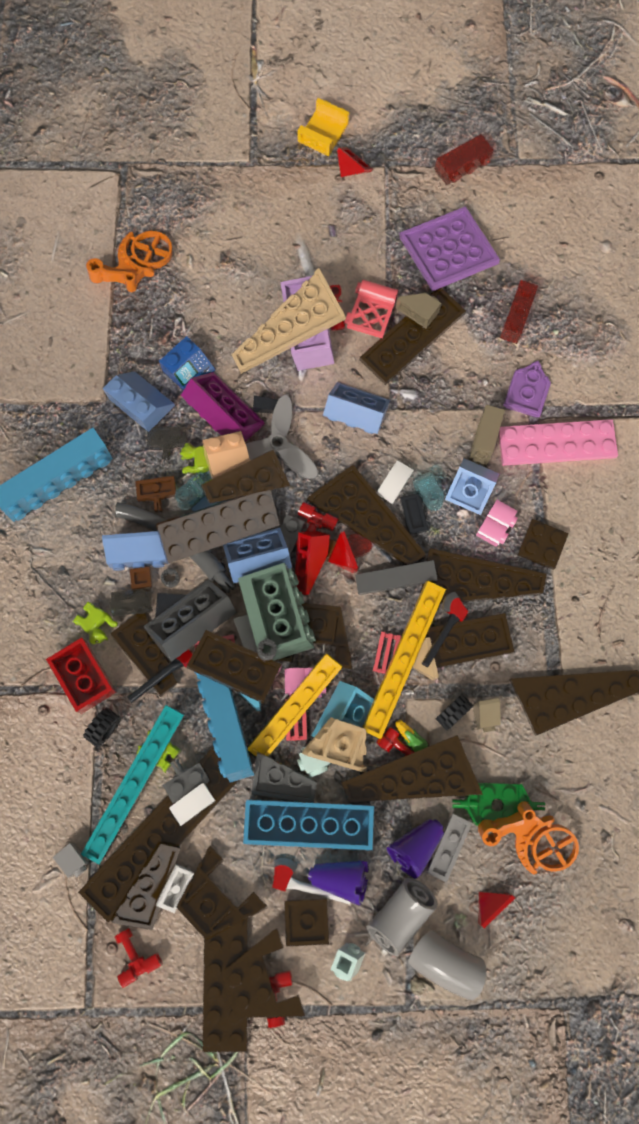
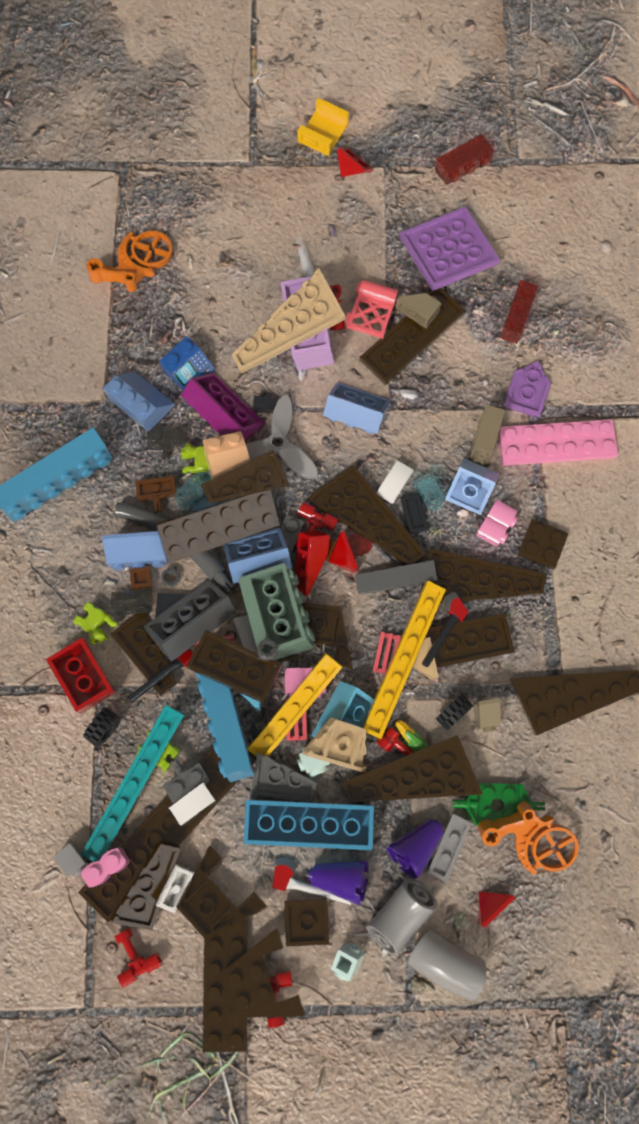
(101, 871): none -> bright pink brick

